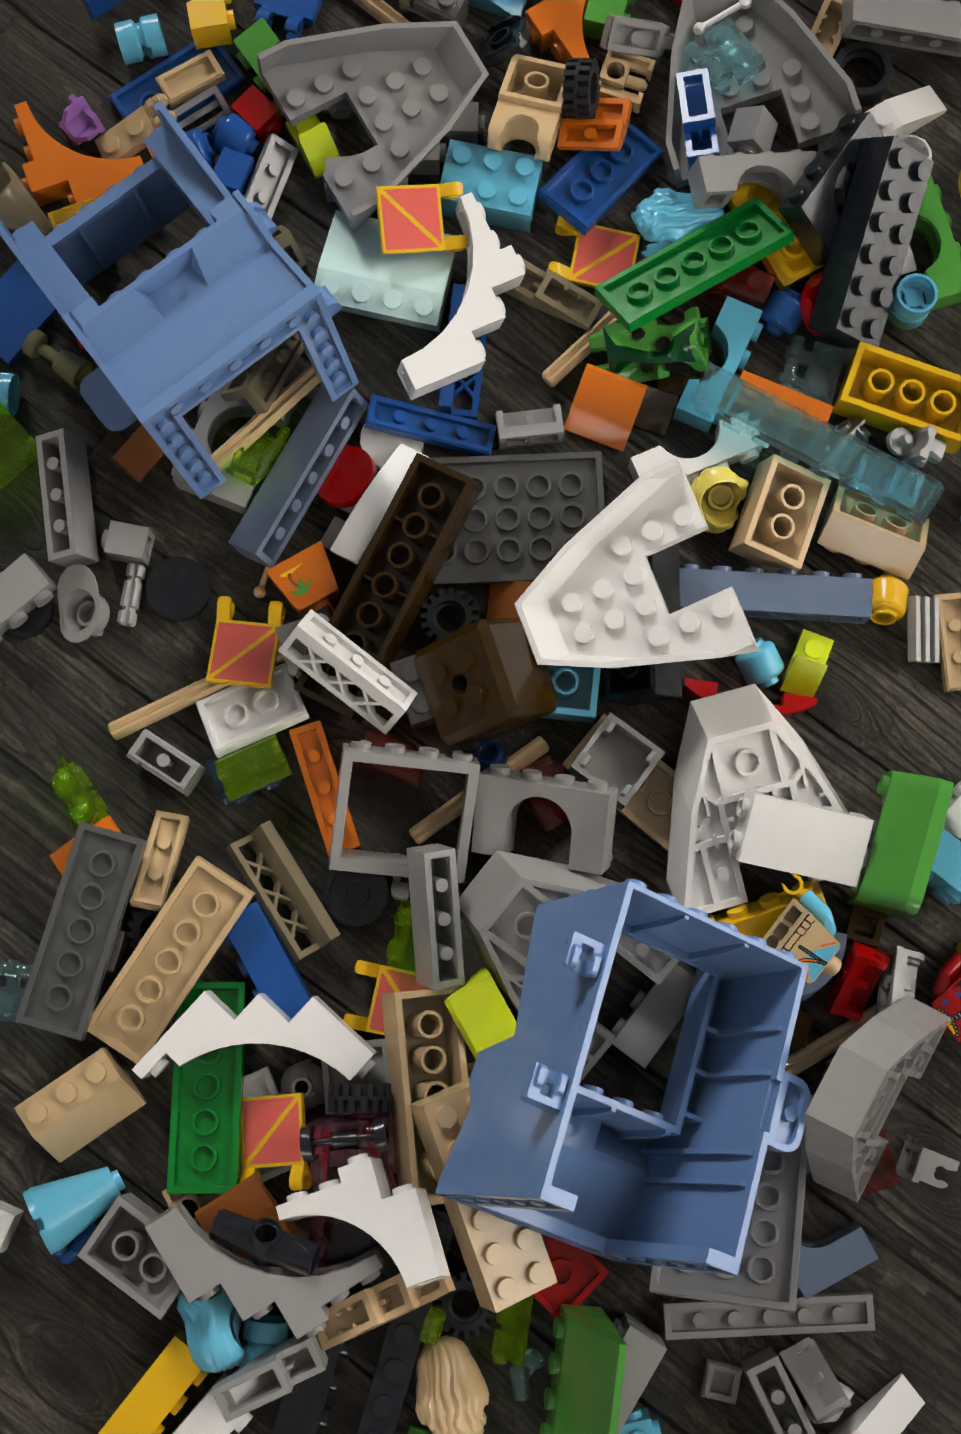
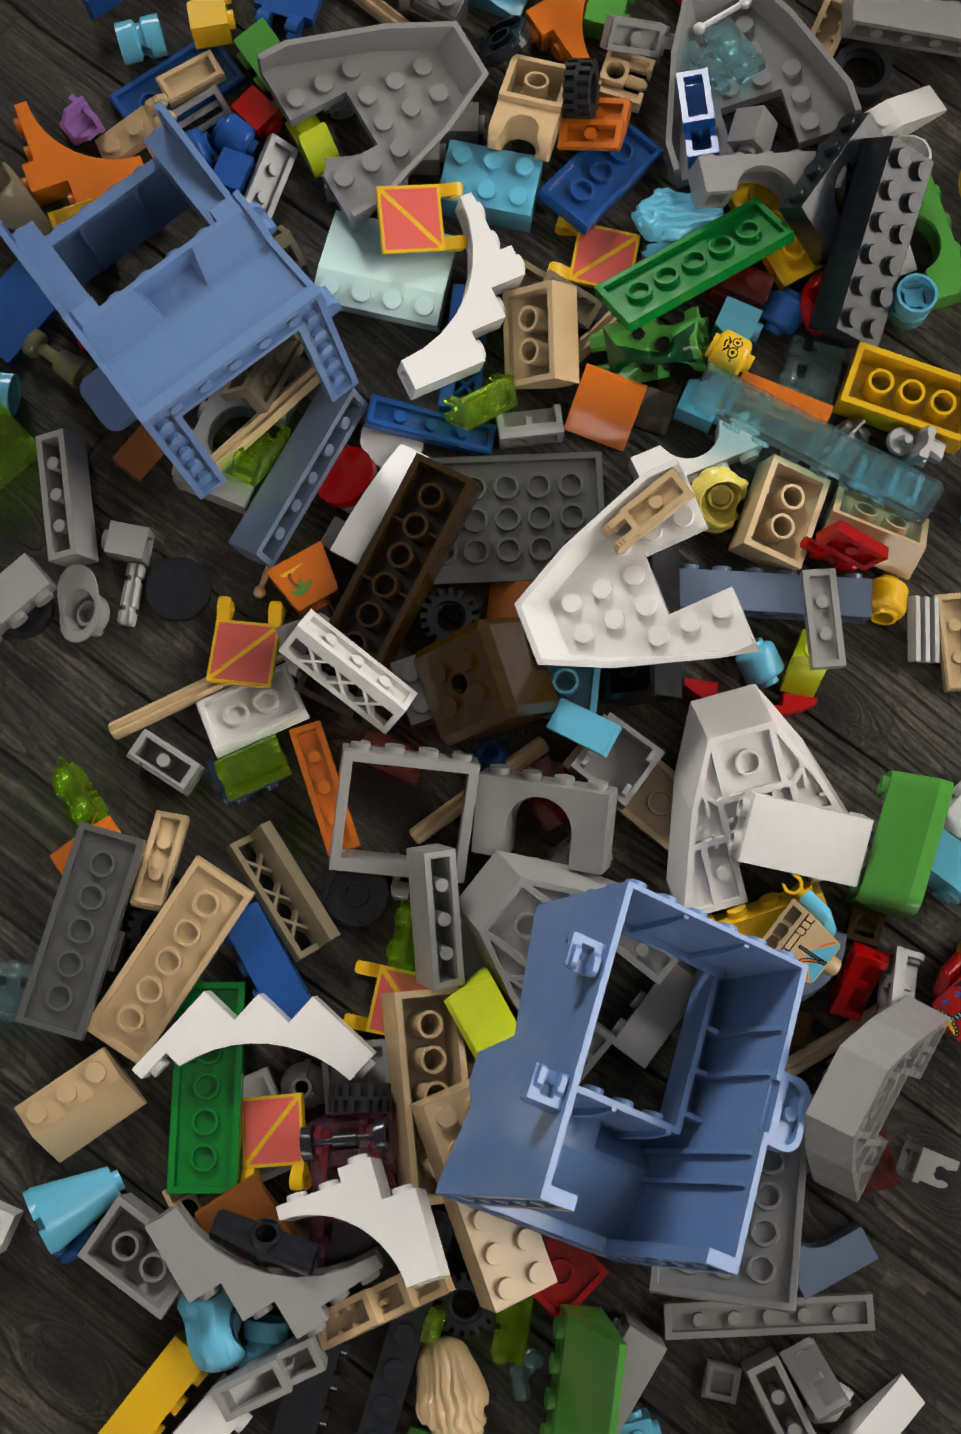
(483, 403): none -> clear neon green hinge
(541, 335): none -> tan slope
(584, 727): none -> medium azure tile
(649, 509): none -> tan hinge
(730, 352): none -> yellow head
(822, 619): none -> light grey plate
(845, 548): none -> red plate

